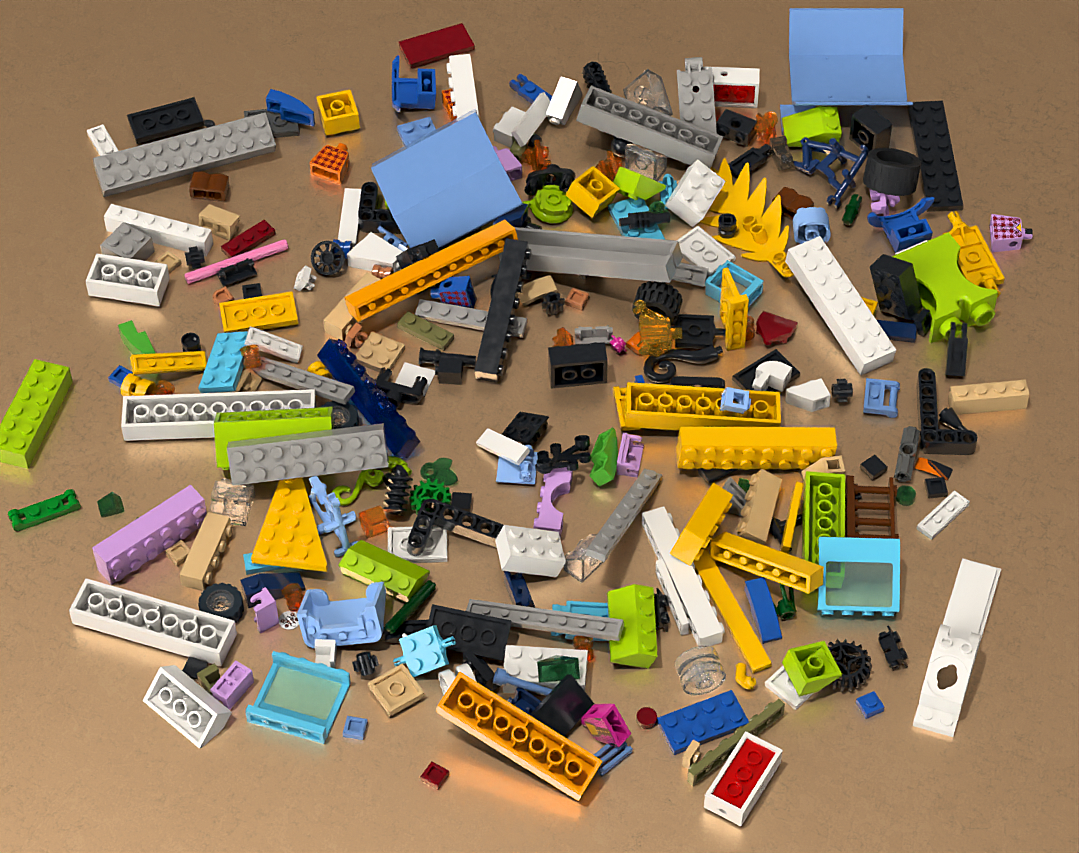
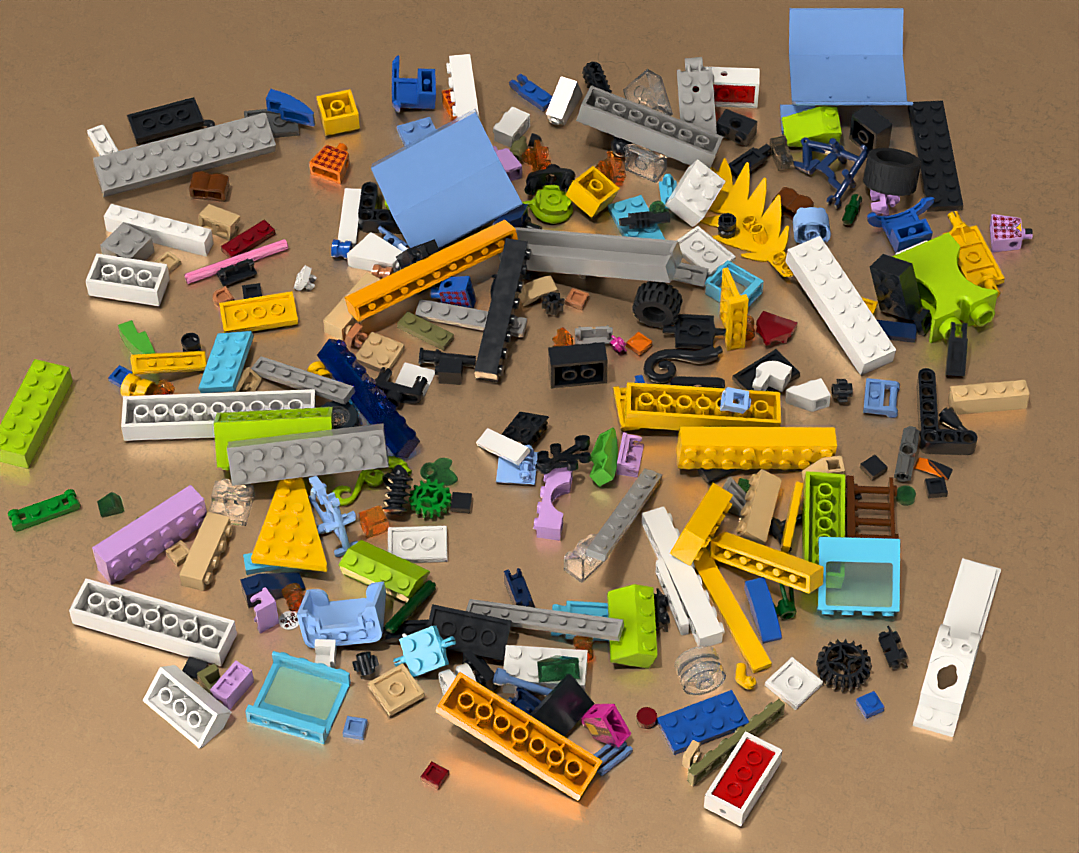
(194, 257): black gear -> none
(223, 595): black wheel -> none
(251, 356): clear orange wheel -> none
(274, 345): white tile -> none
(327, 258): black wheel -> none
(436, 45): dark red tile -> none
(455, 525): black beam -> none
(530, 551): white brick -> none
(531, 119): white tile -> none
(636, 184): lime slope -> none
(654, 331): clear yellow torso -> none
(766, 126): clear orange hips -> none
(811, 667): lime slope -> none
(943, 515): white tile -> none

